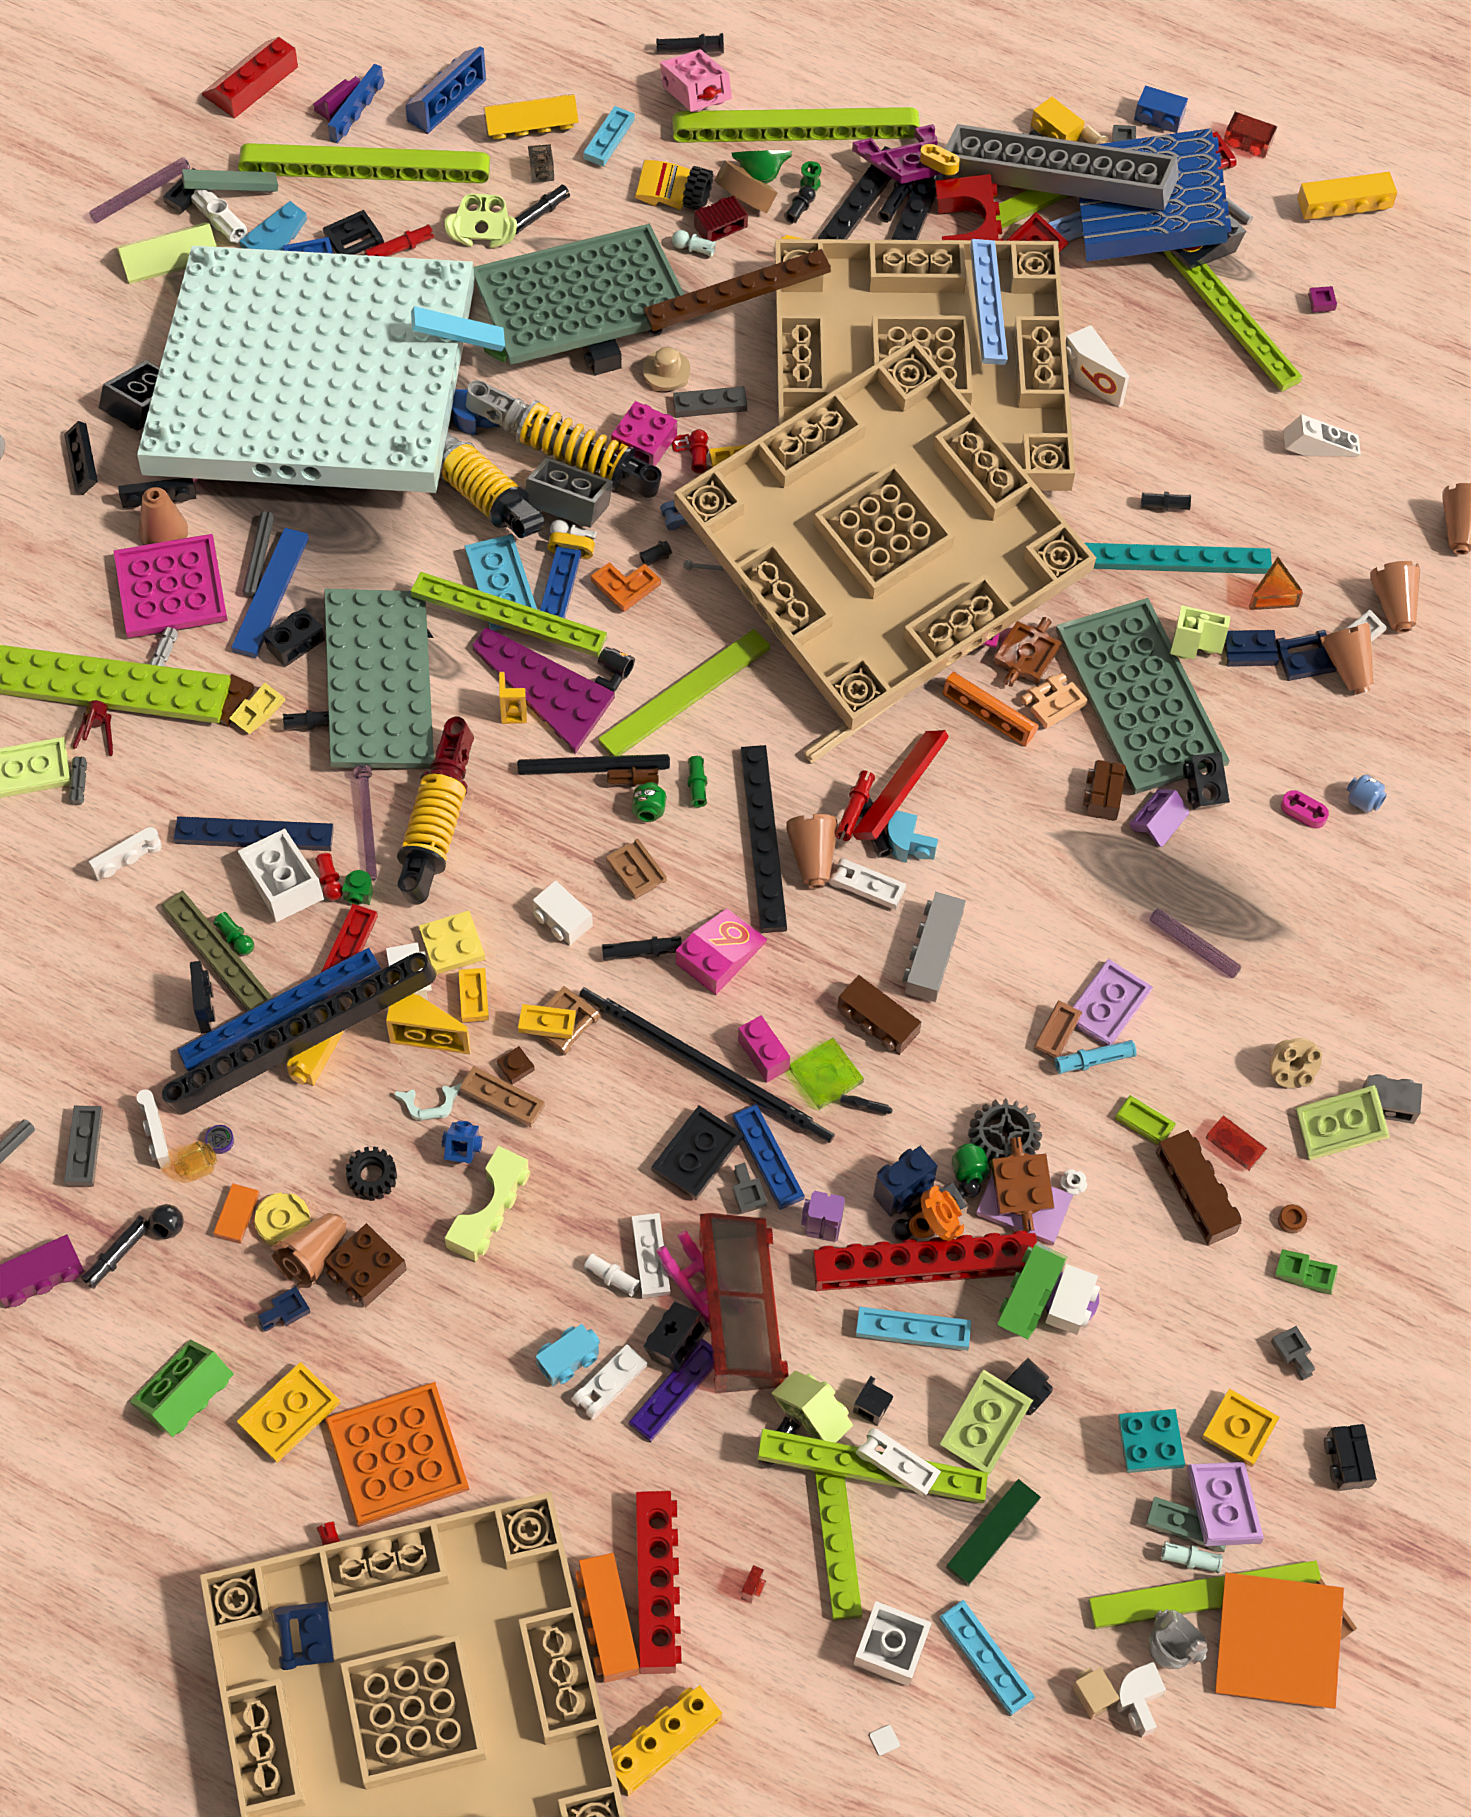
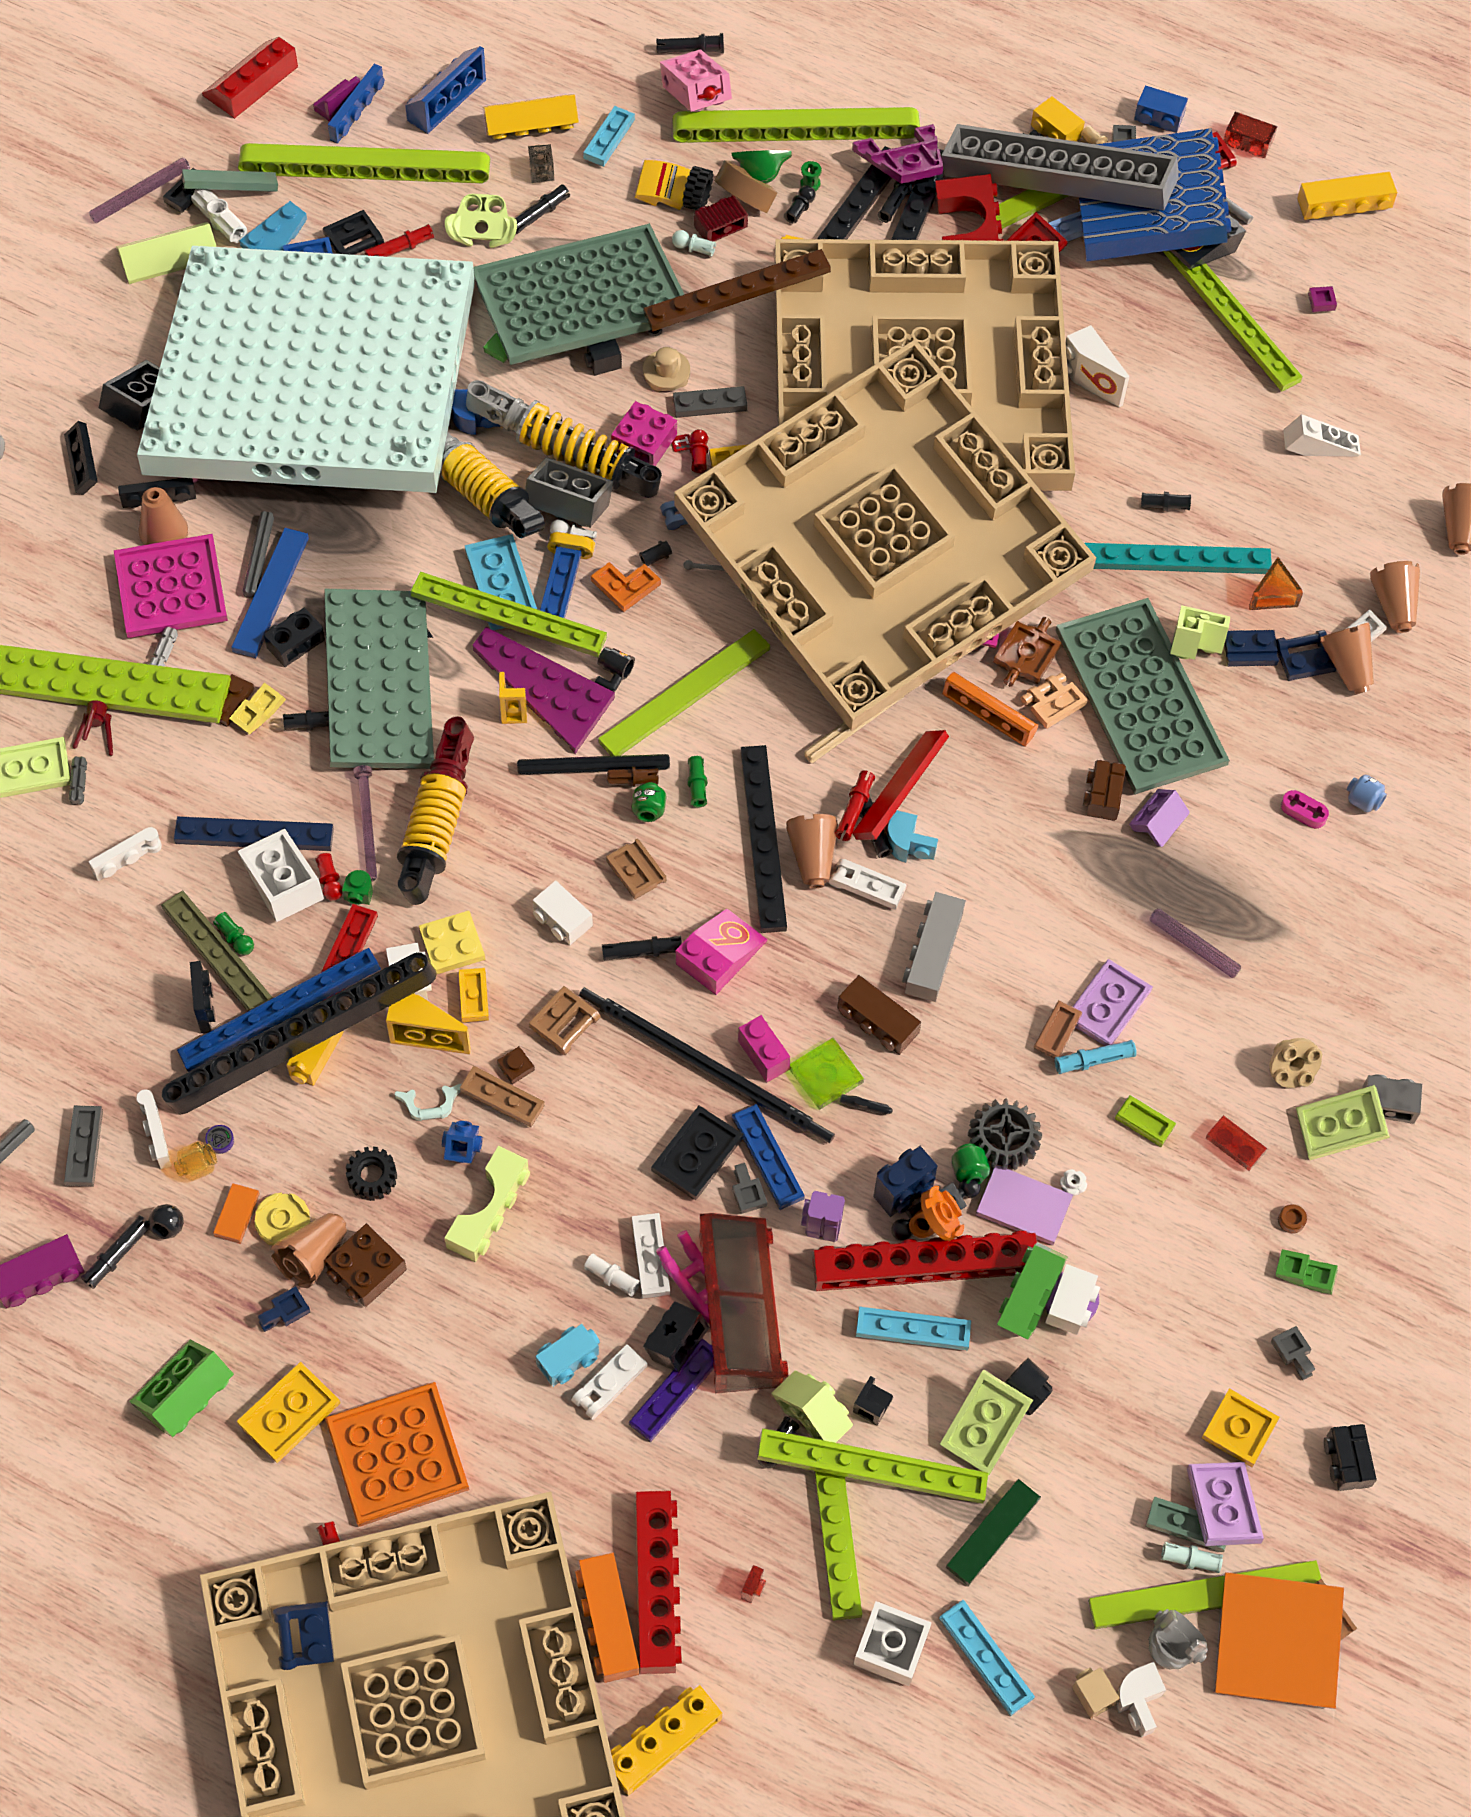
(457, 328): medium azure tile -> none
(547, 1021): yellow plate -> none
(884, 1740): white sticker -> none
(898, 1462): white plate -> none
(939, 159): yellow beam -> none
(988, 302): light blue plate -> none
(1022, 1184): dark orange plate -> none
(1151, 1440): teal plate -> none
(1198, 1187): reddish brown brick -> none
(1213, 780): black brick -> none

